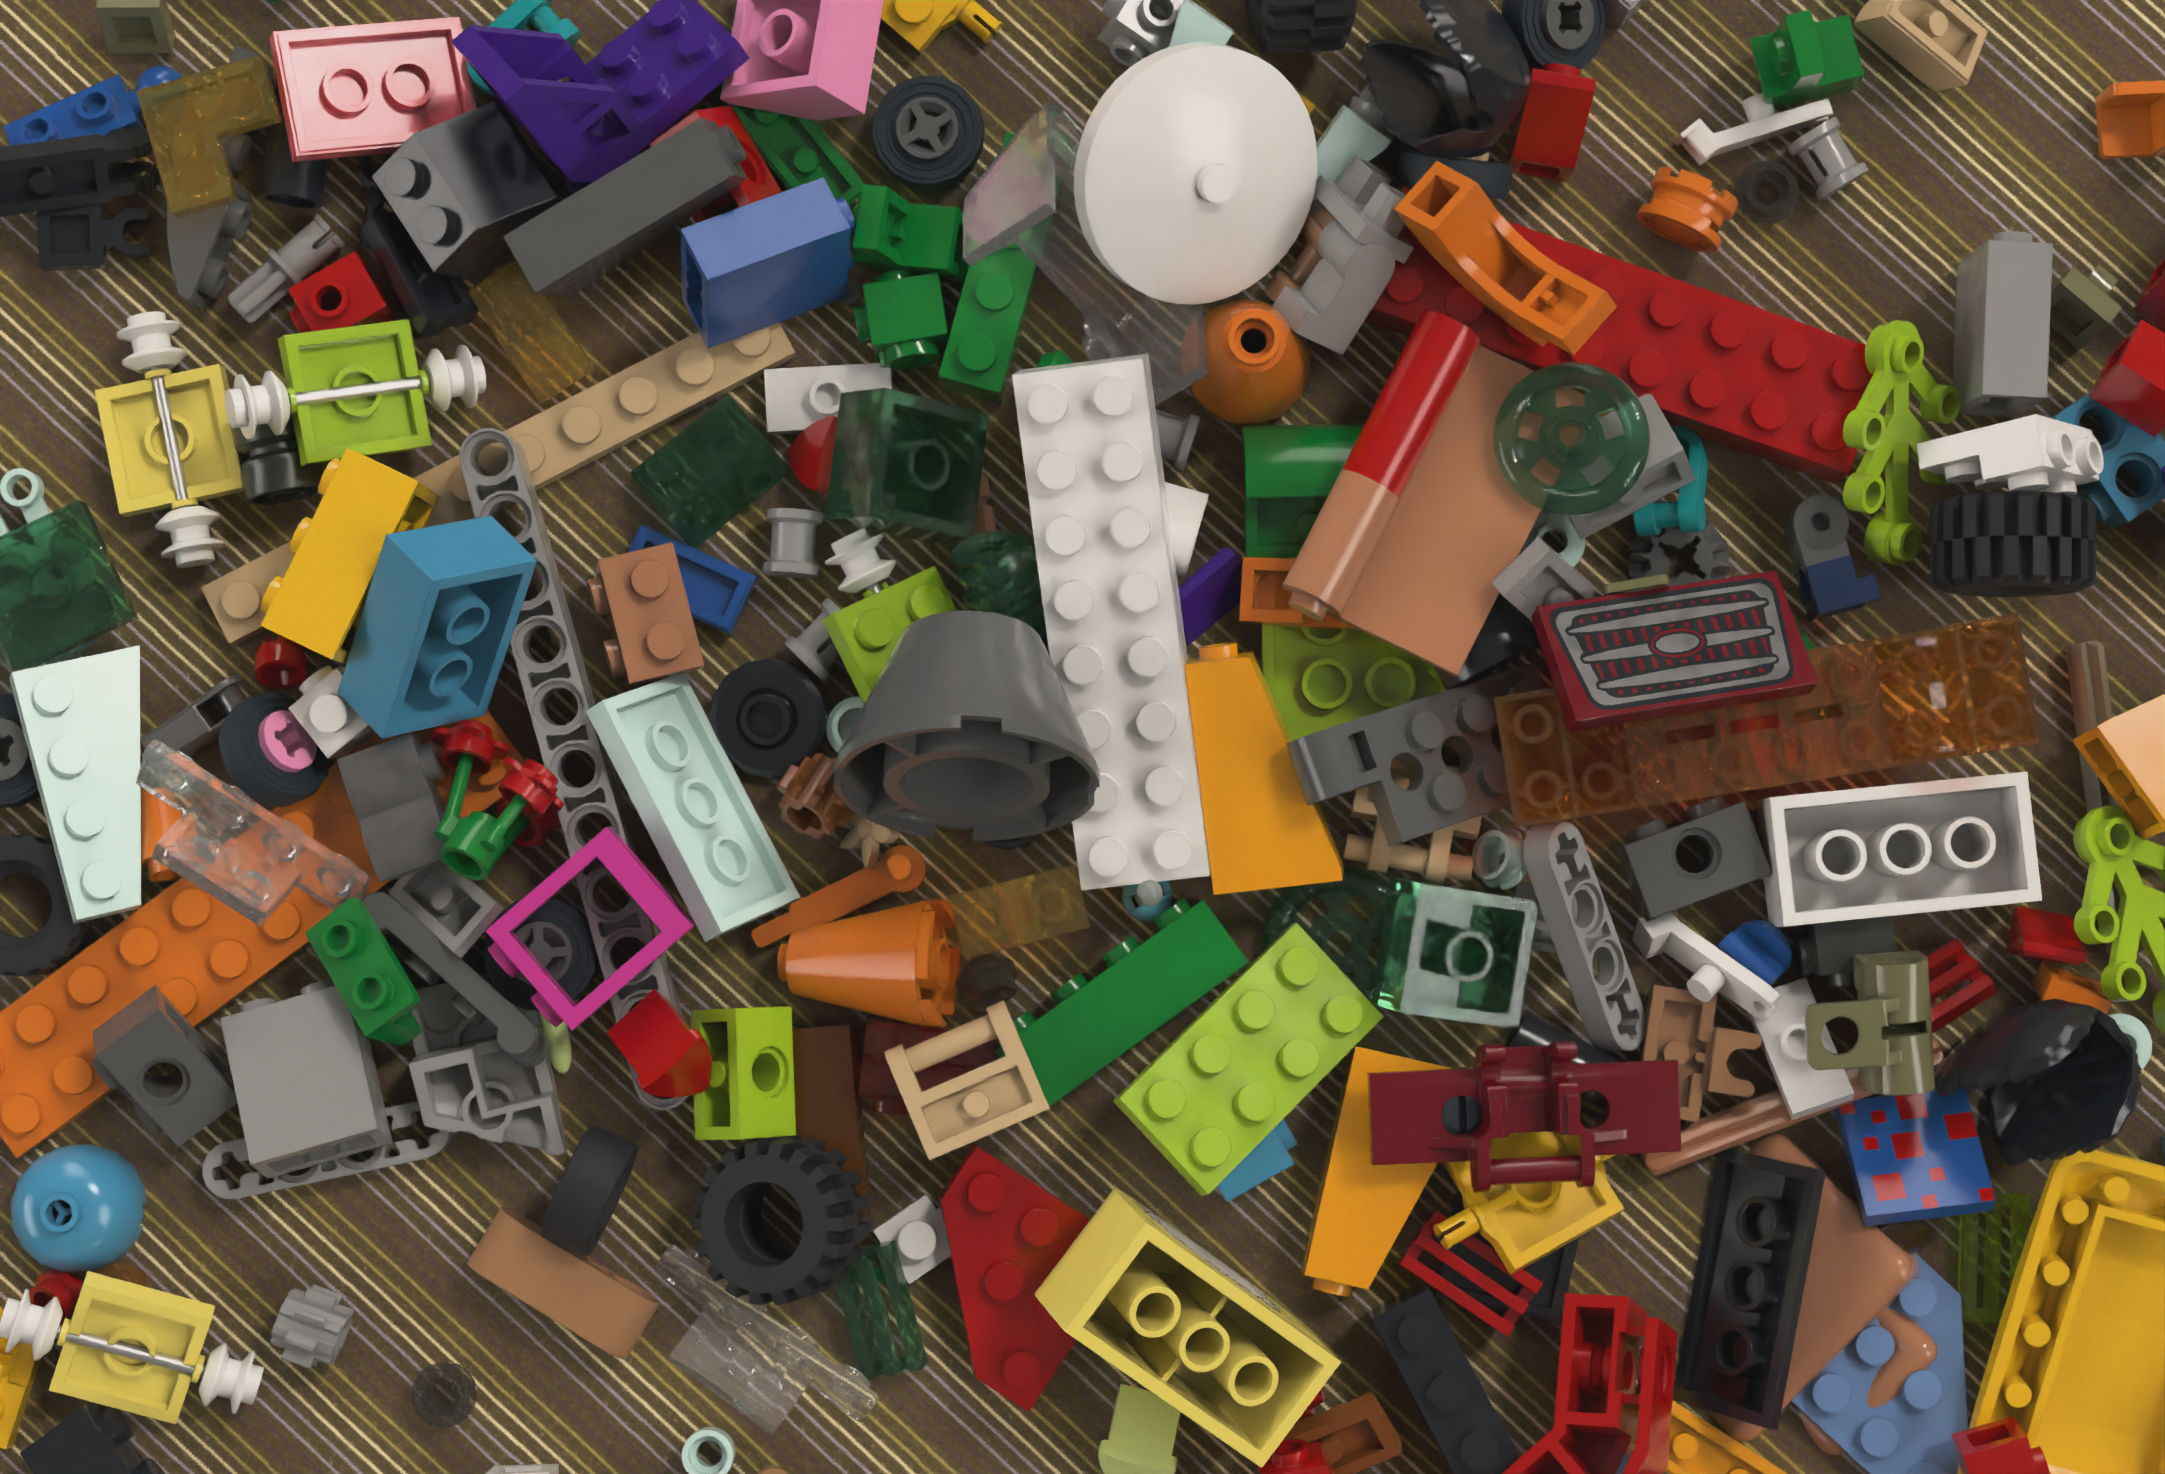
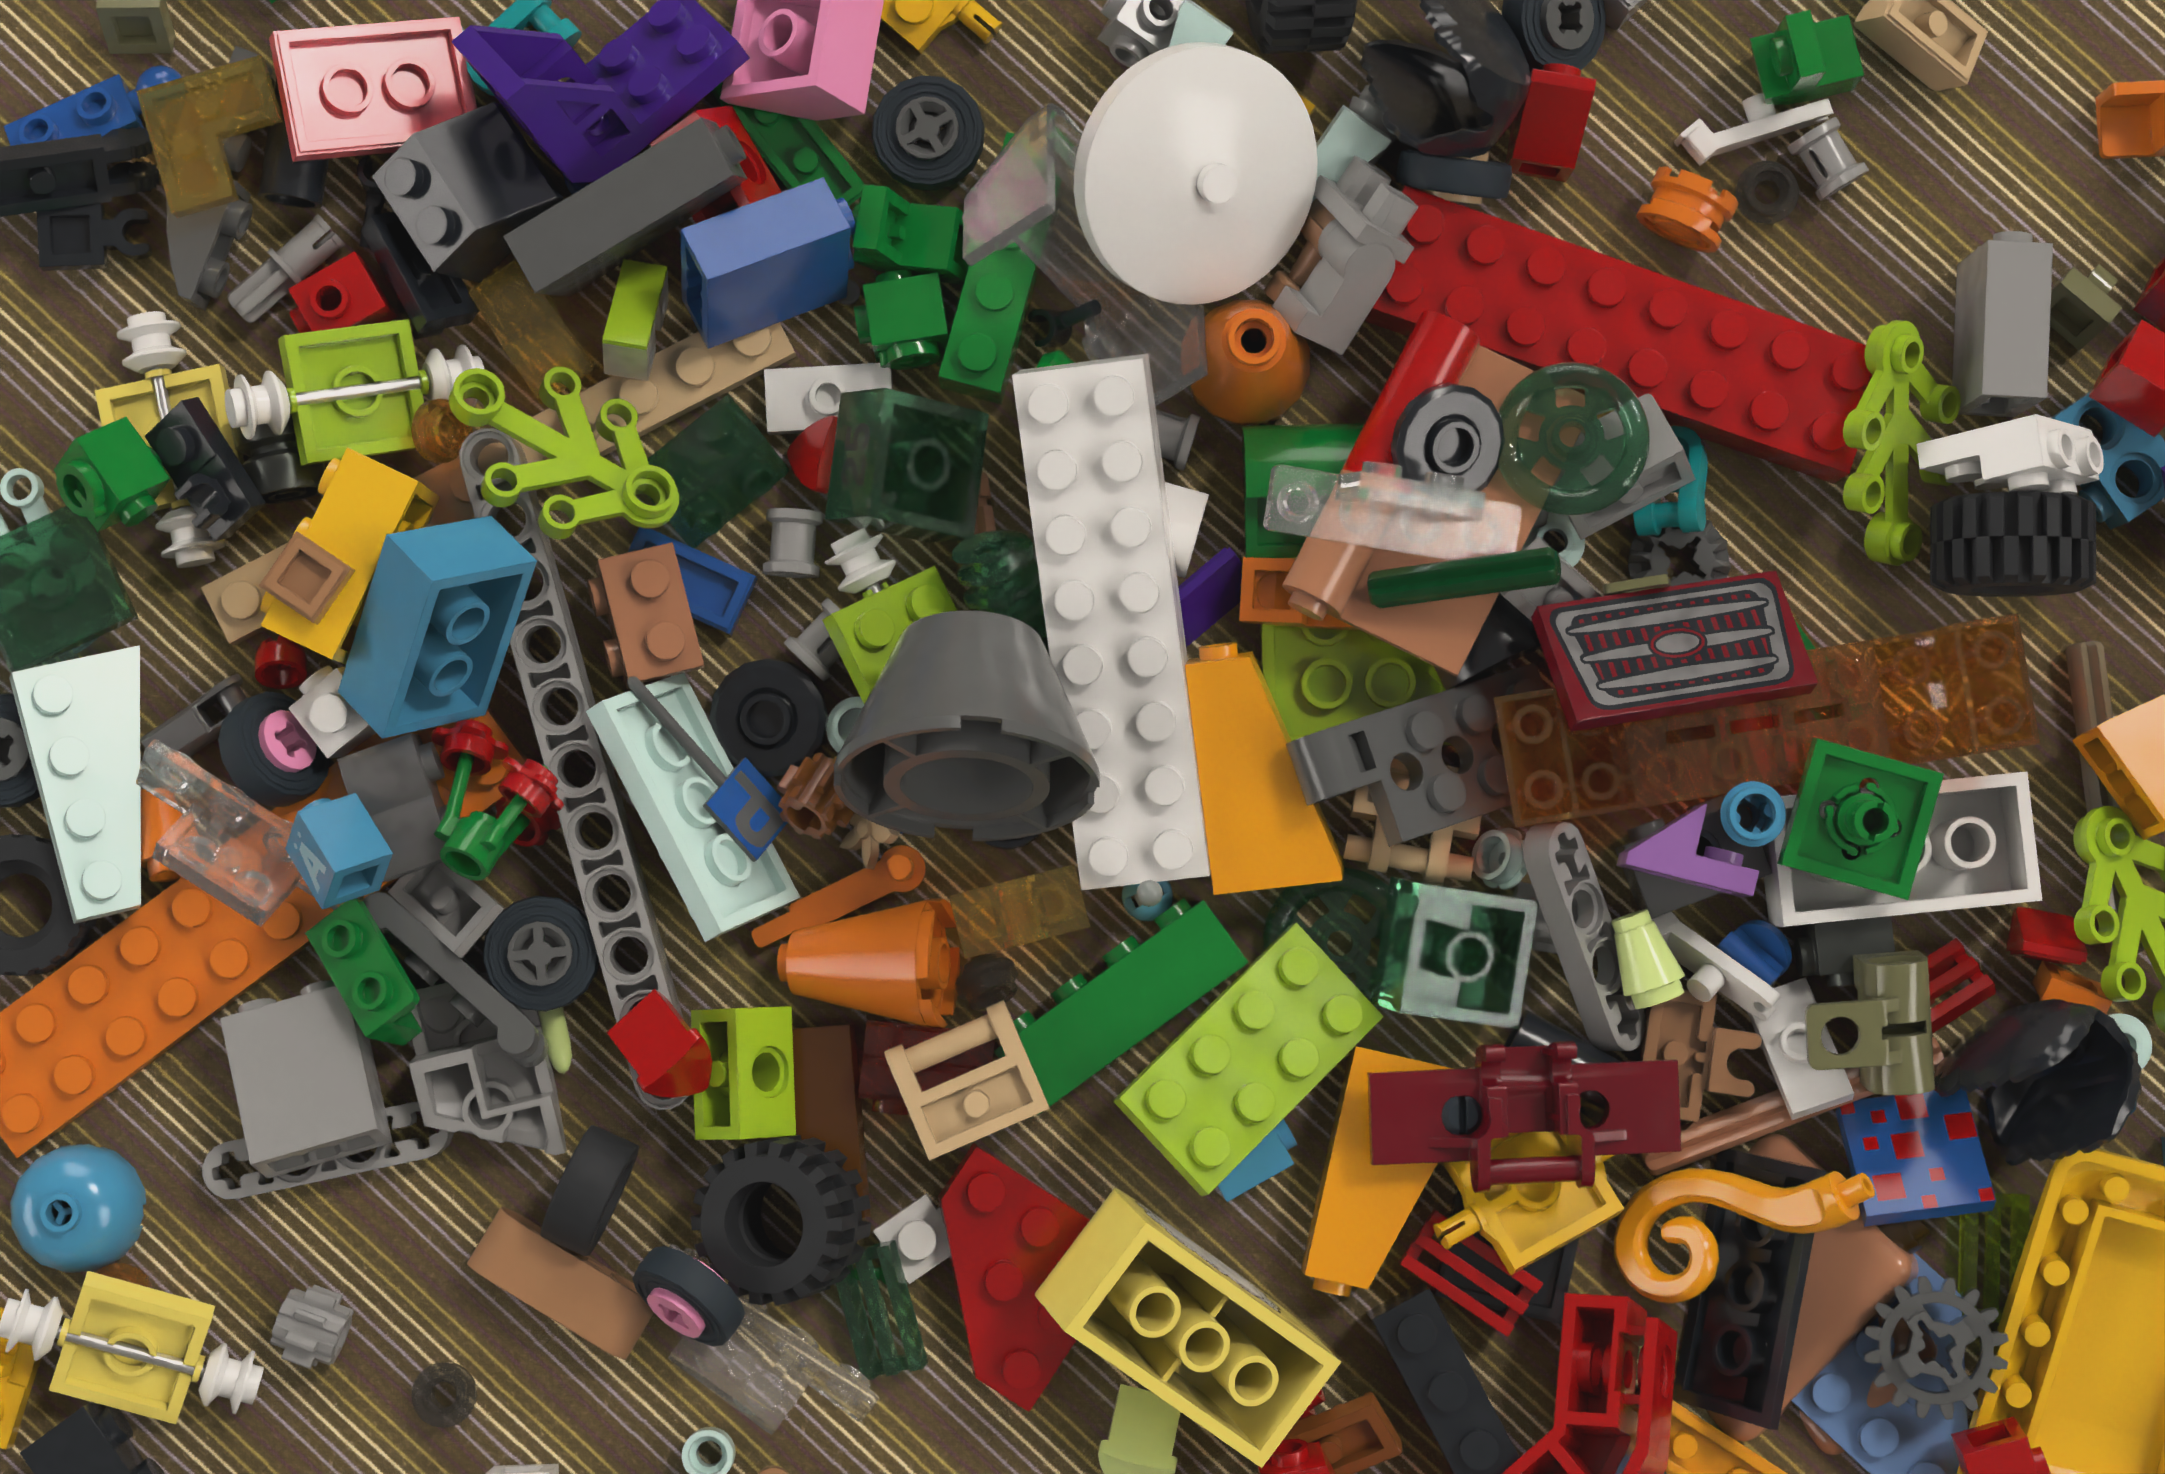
(58, 1284): red plate -> none
(111, 476): none -> green brick
(157, 1032): dark grey brick -> none
(205, 469): none -> black plate
(306, 578): none -> medium nougat tile
(338, 850): none -> dark azure brick
(438, 432): none -> clear orange plate
(571, 456): none -> lime plant
(634, 316): none -> lime piece
(637, 881): dark pink window -> none
(688, 1296): none -> black wheel
(744, 799): none -> piece
(1062, 322): none -> black hand
(1390, 512): none -> clear bracket
(1450, 433): none -> wheel
(1464, 577): none -> dark green axle
(1498, 265): orange arch -> none
(1645, 961): none -> yellowish green cone
(1672, 855): none -> medium lavender slope
(1766, 809): none -> dark azure cone
(1799, 1209): none -> light orange plant
(1823, 561): leg -> none
(1900, 795): none -> green plate
(1962, 1331): none -> dark grey gear

